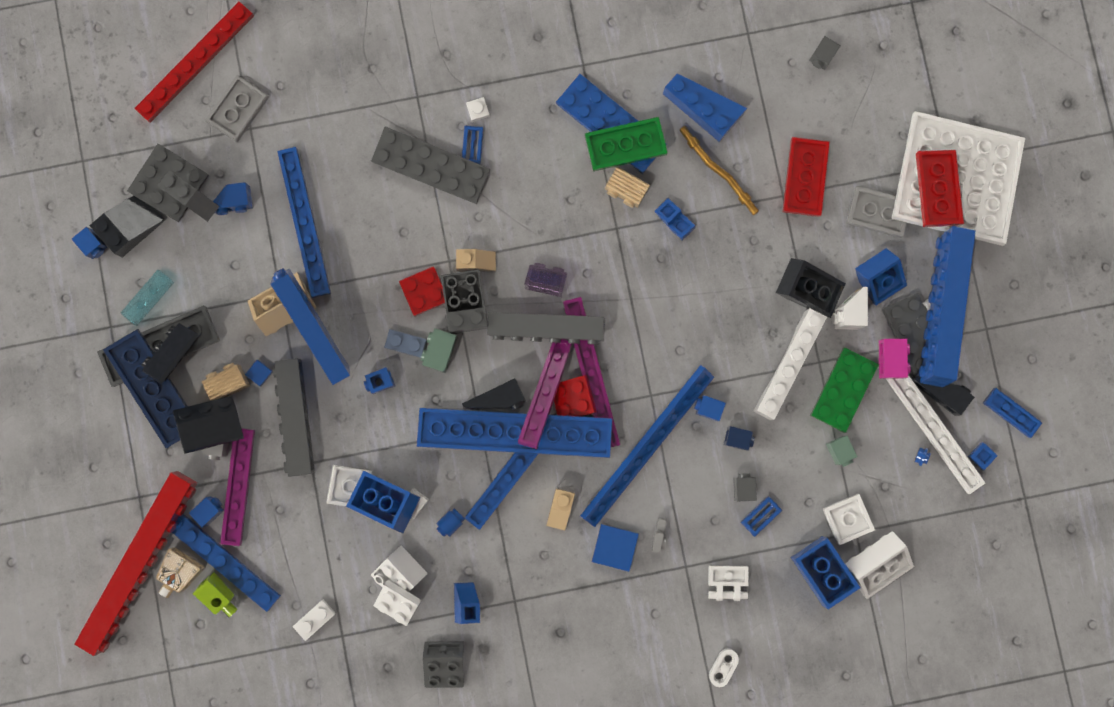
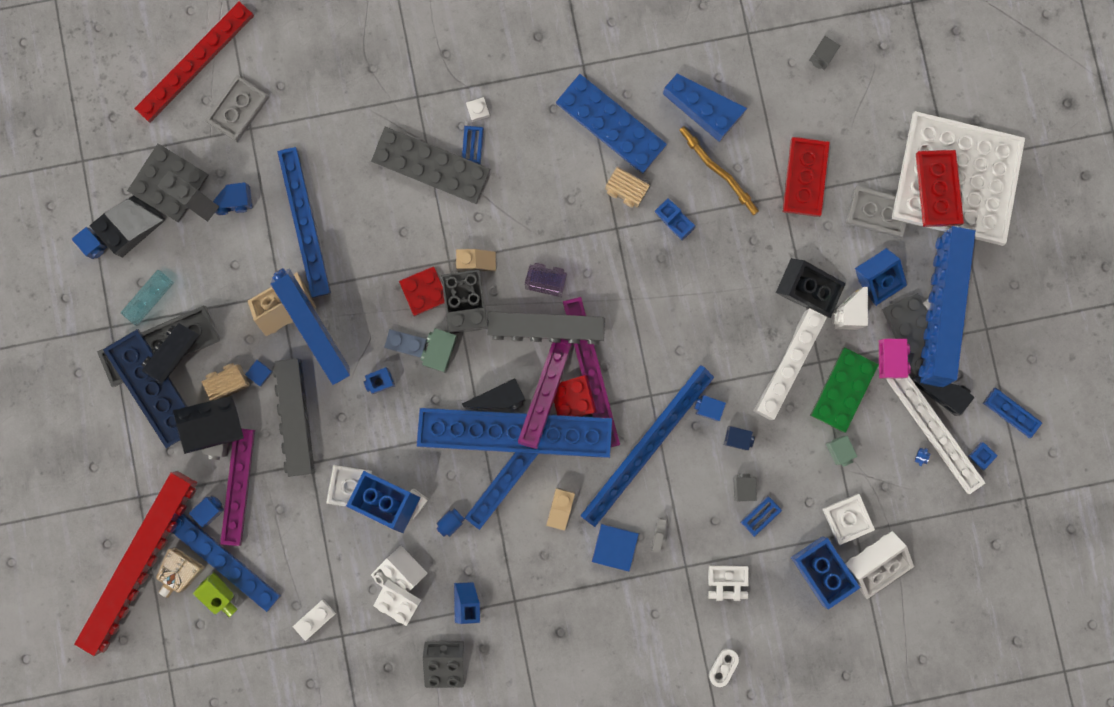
(626, 144): green plate -> none

